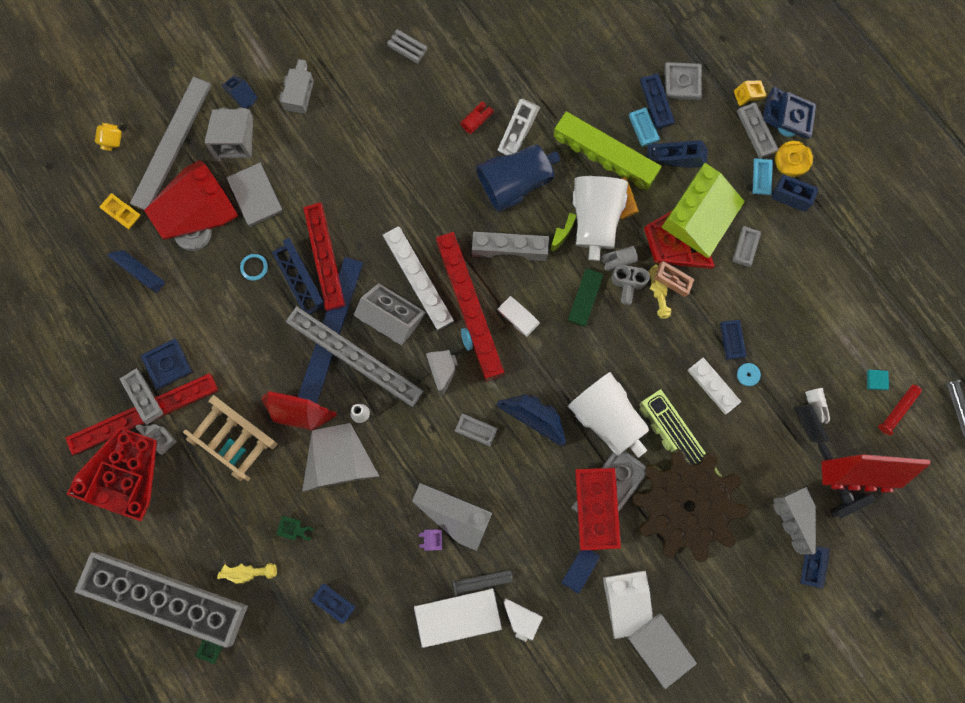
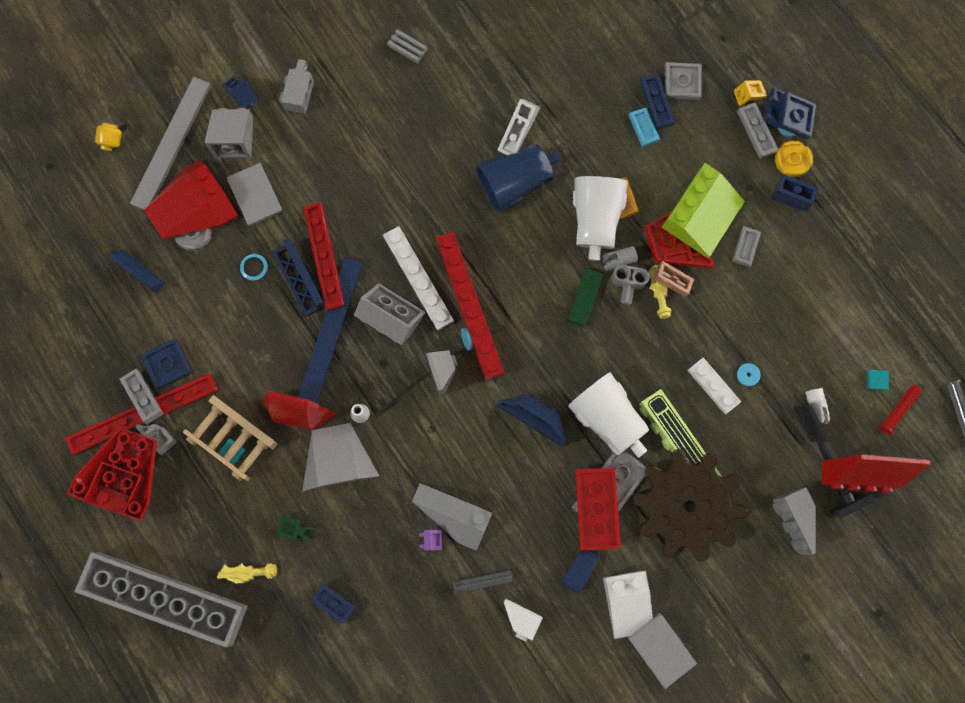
(120, 211): yellow slope -> none
(209, 651): dark green plate -> none
(354, 356): light grey tile -> none
(457, 618): white tile -> none
(475, 119): red hinge -> none
(476, 430): light grey tile -> none
(518, 316): white slope -> none
(528, 246): light grey arch -> none
(561, 235): lime slope -> none
(606, 151): lime brick -> none
(679, 154): dark blue slope -> none
(733, 339): dark blue tile -> none
(762, 176): medium azure tile -> none
(815, 568): dark blue slope -> none

